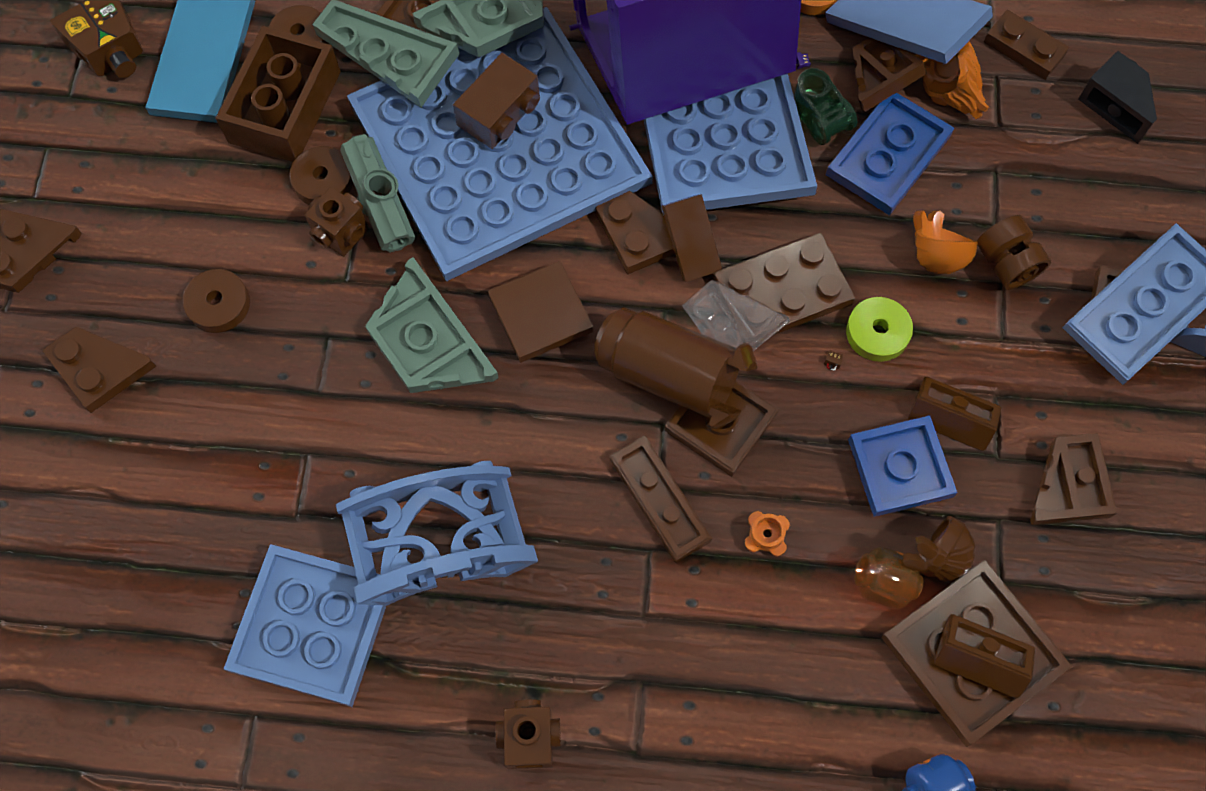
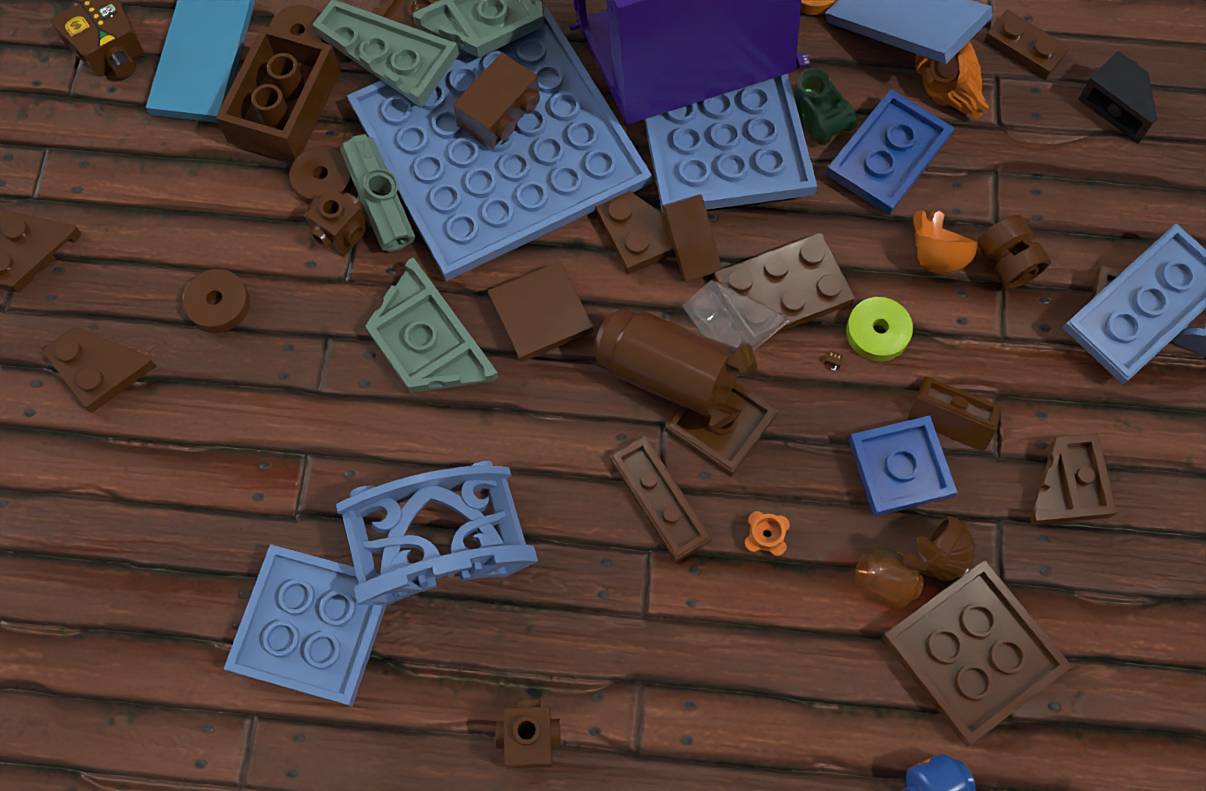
(883, 71): reddish brown wing -> none
(985, 656): reddish brown slope -> none

